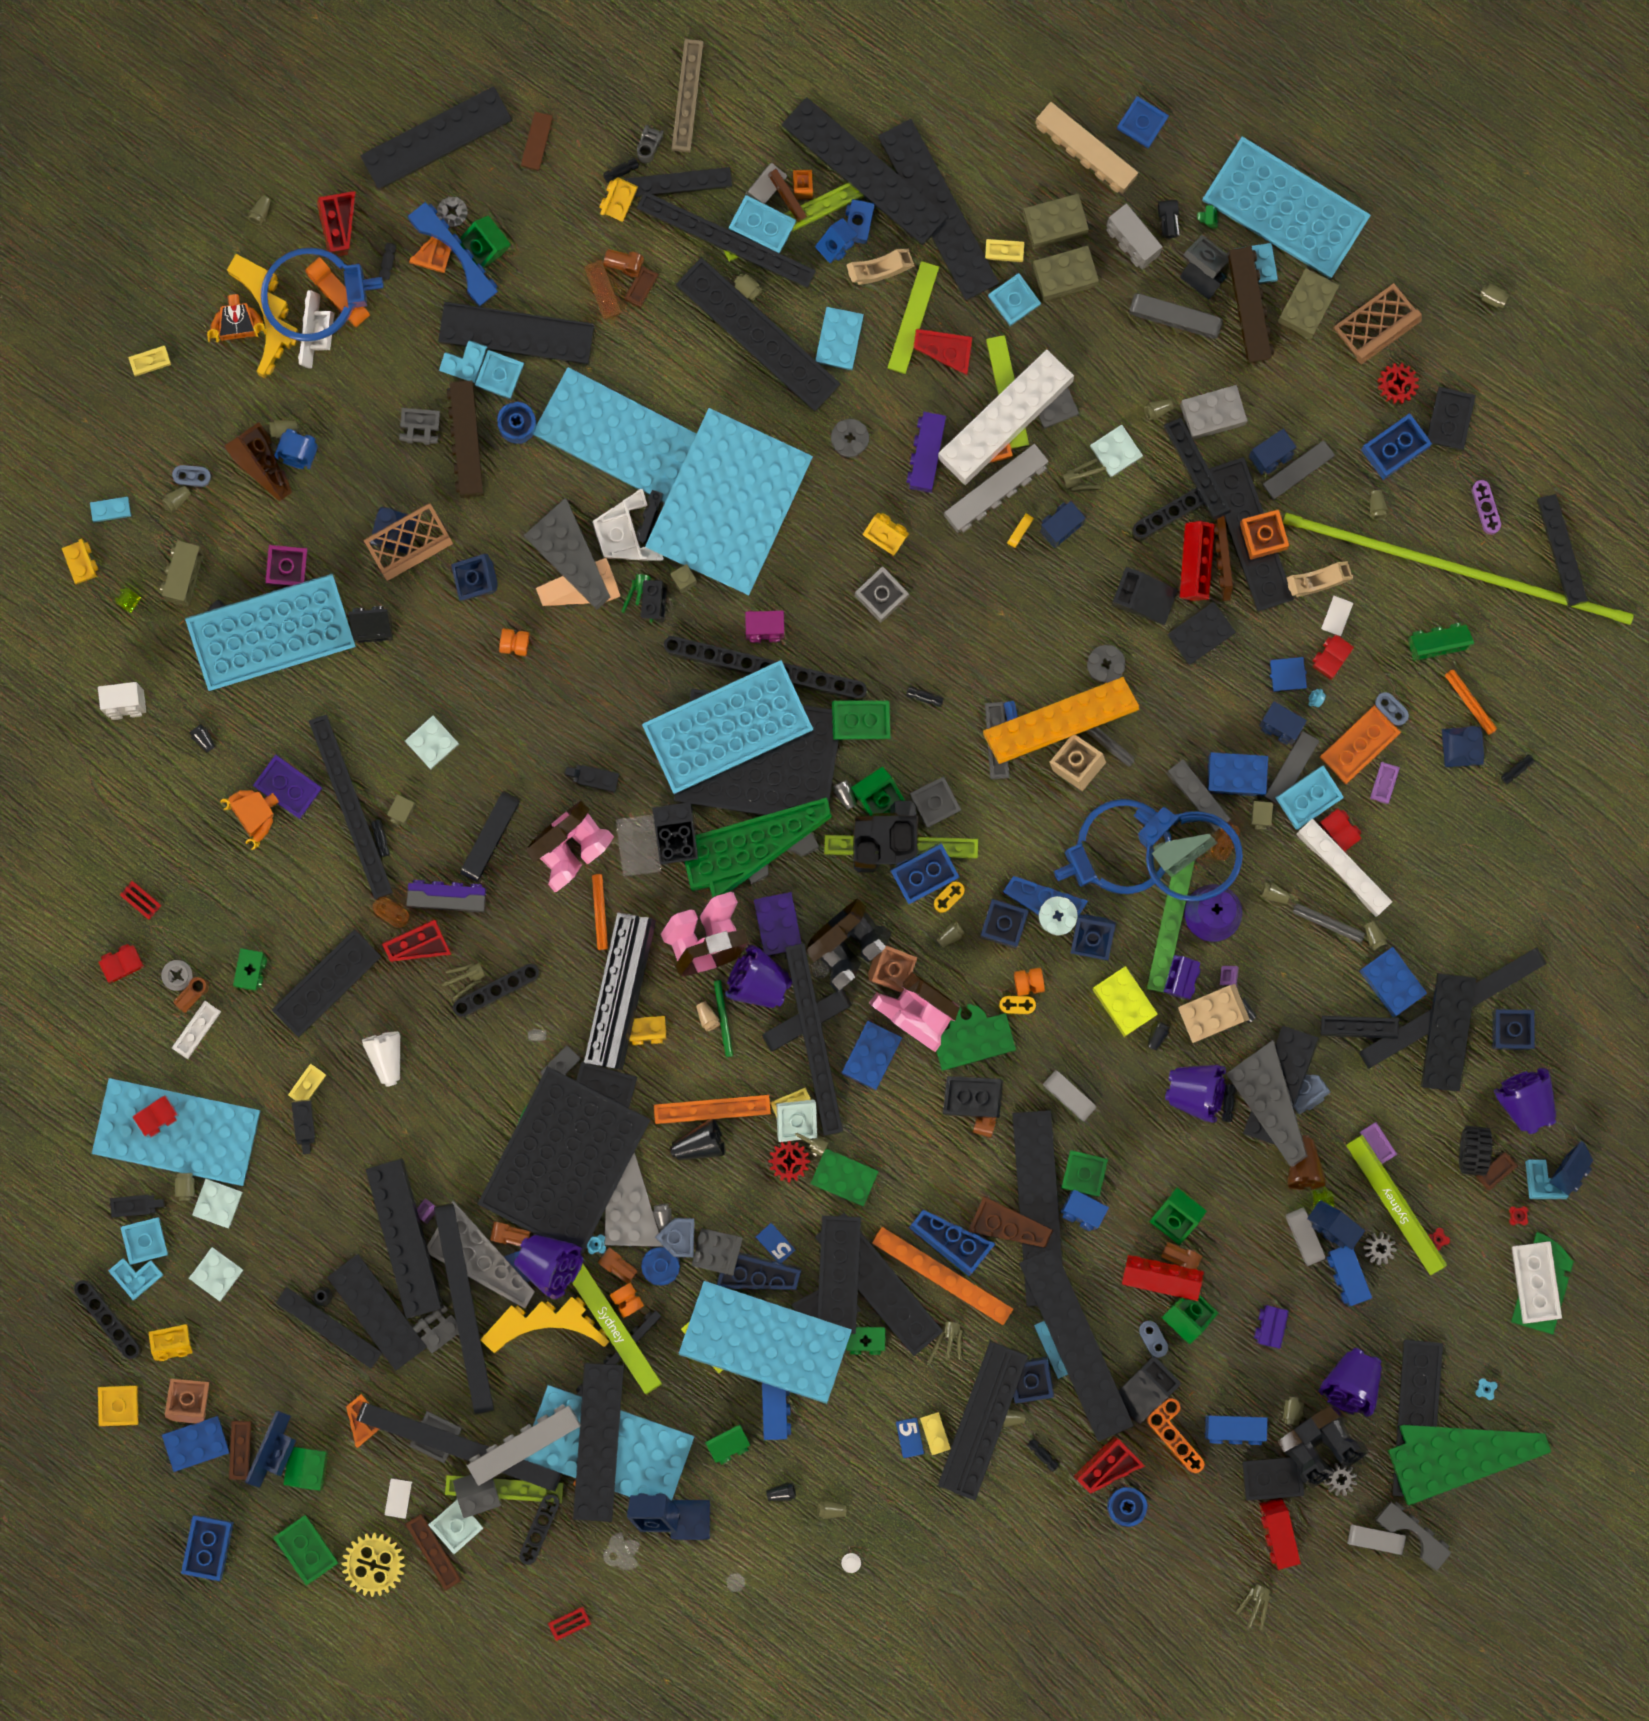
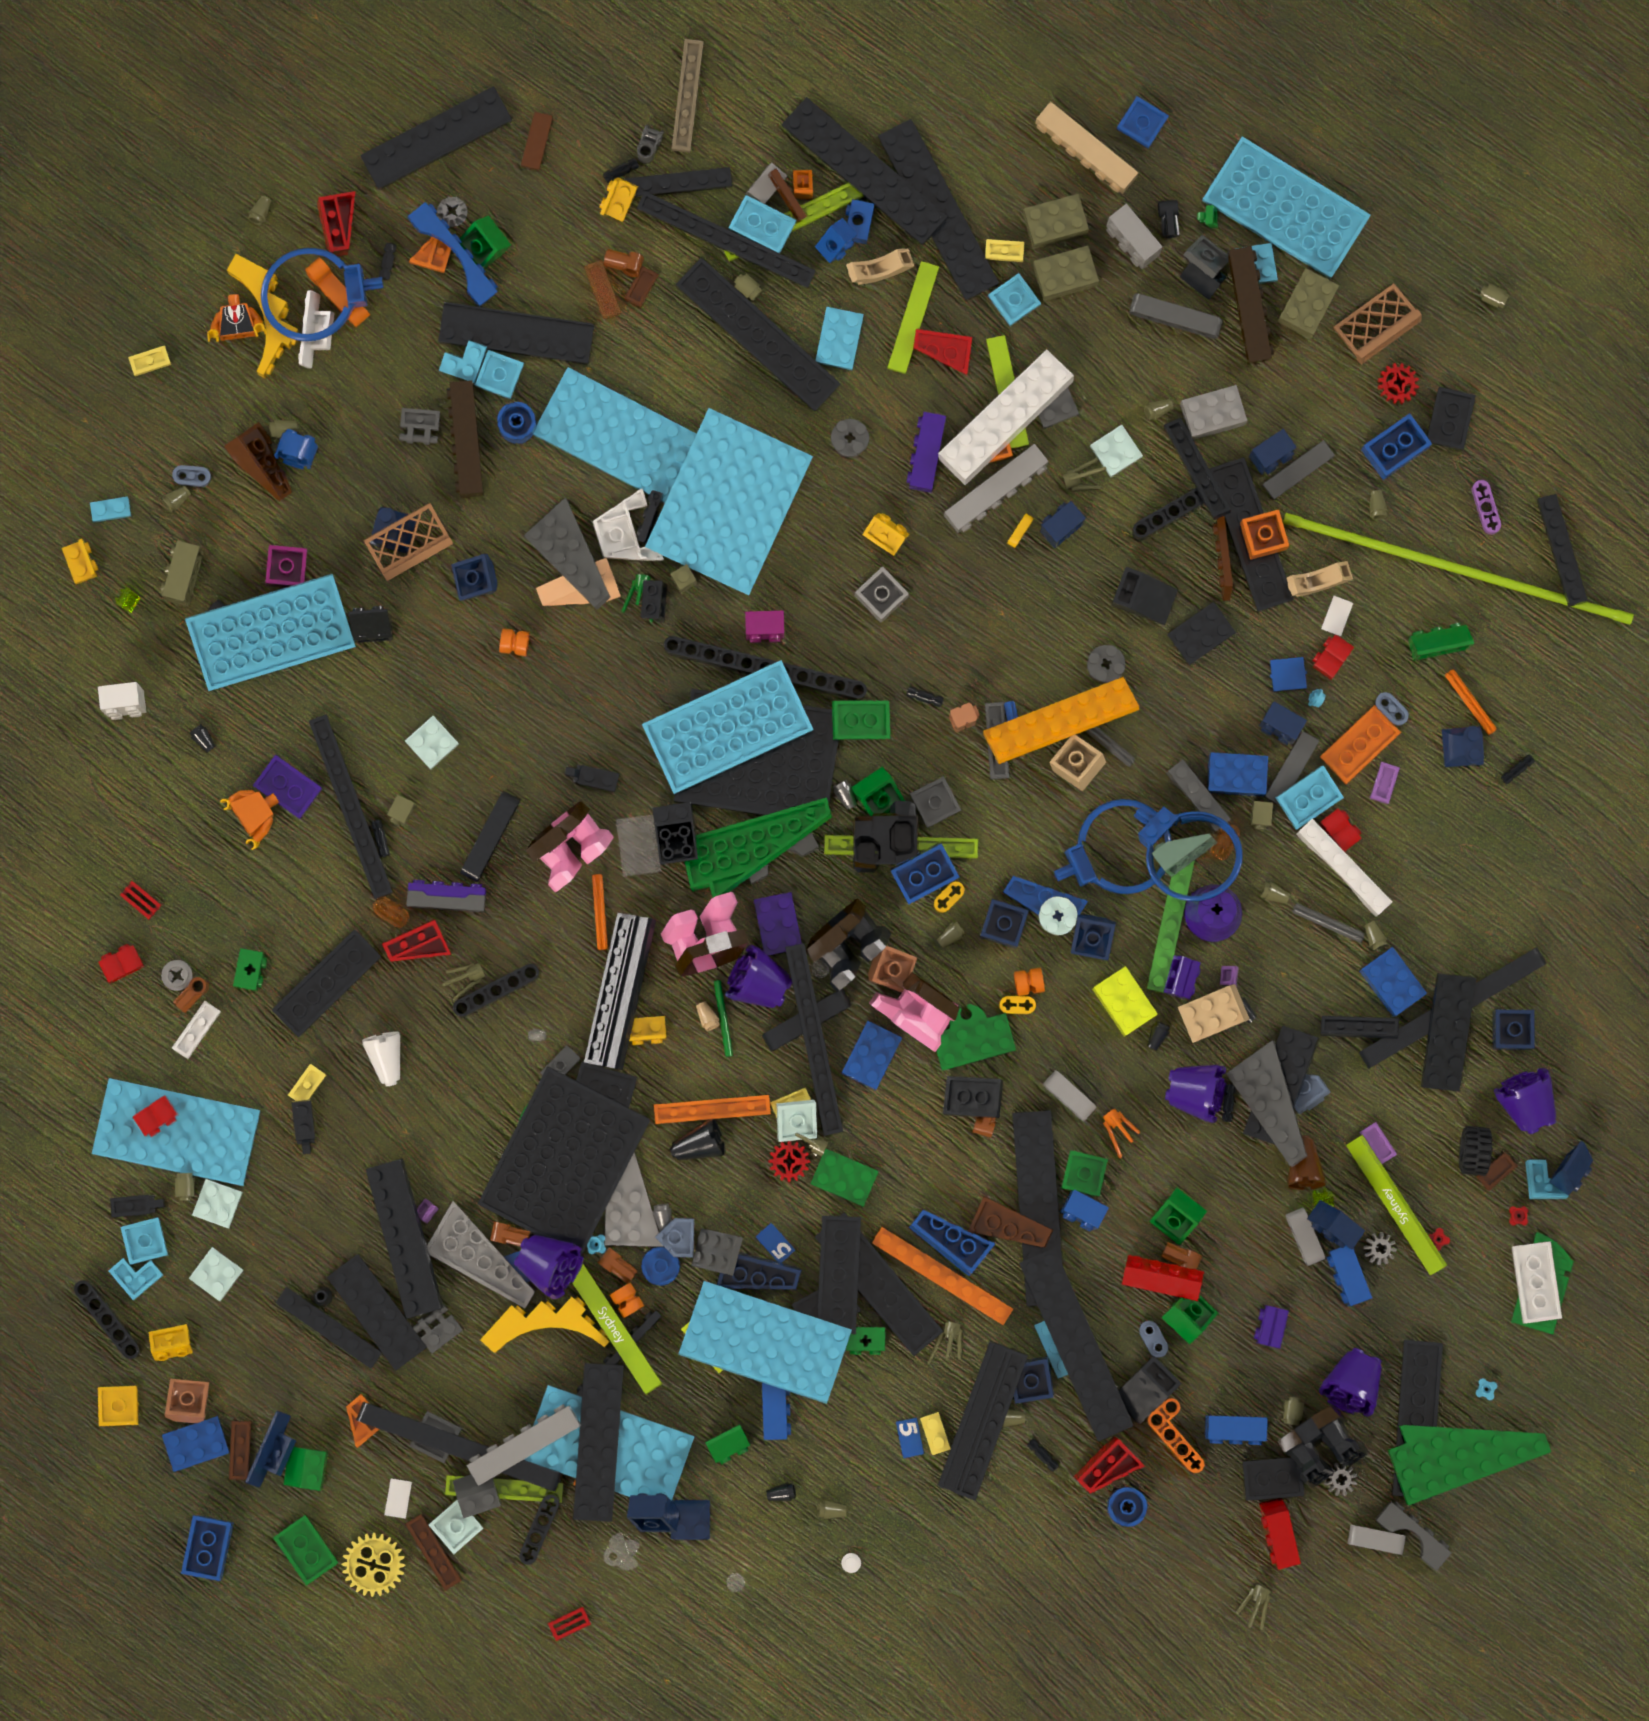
(464, 1308): black beam -> none
(963, 717): none -> nougat brick
(1115, 1119): none -> orange plant
(1197, 561): red brick -> none

